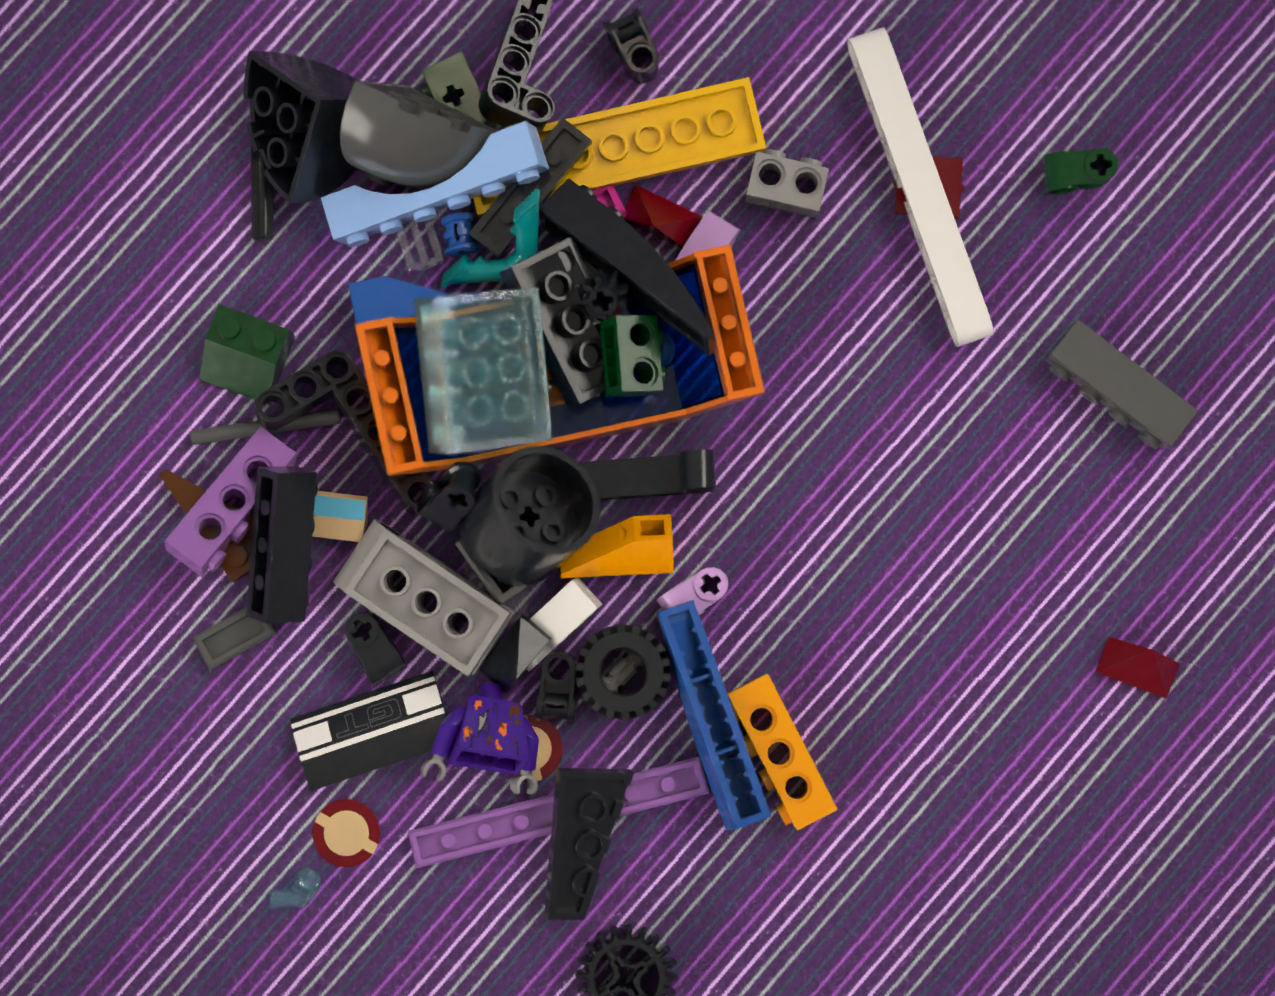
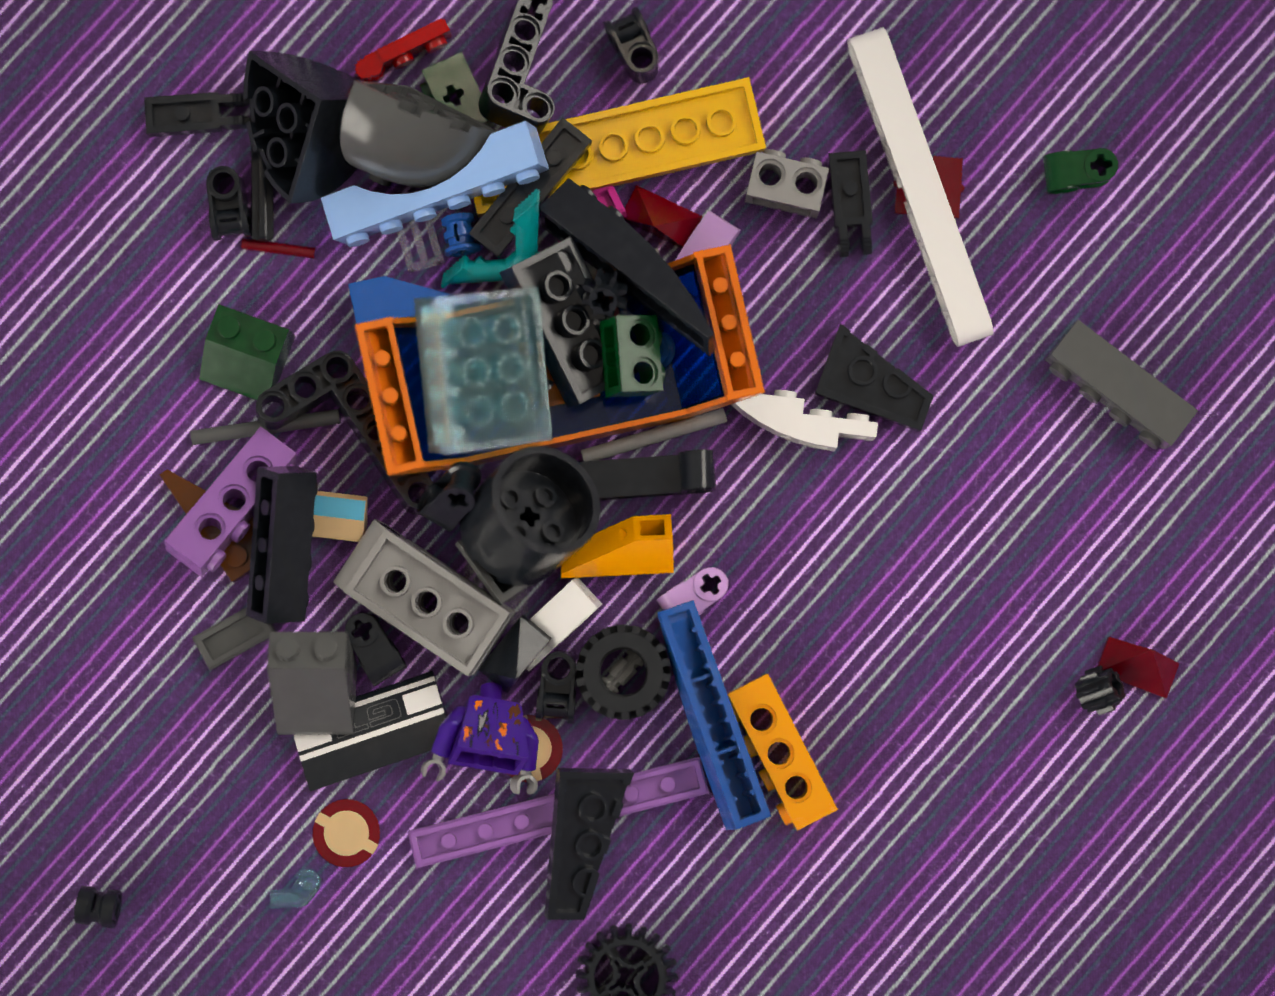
(98, 906): none -> black wheel
(192, 114): none -> black hinge
(229, 211): none -> black piece
(278, 248): none -> dark red piece
(312, 682): none -> dark grey slope
(401, 51): none -> red hinge
(654, 435): none -> light grey bar
(784, 417): none -> white slope
(851, 198): none -> black hinge
(870, 384): none -> black wing
(1100, 690): none -> black gear

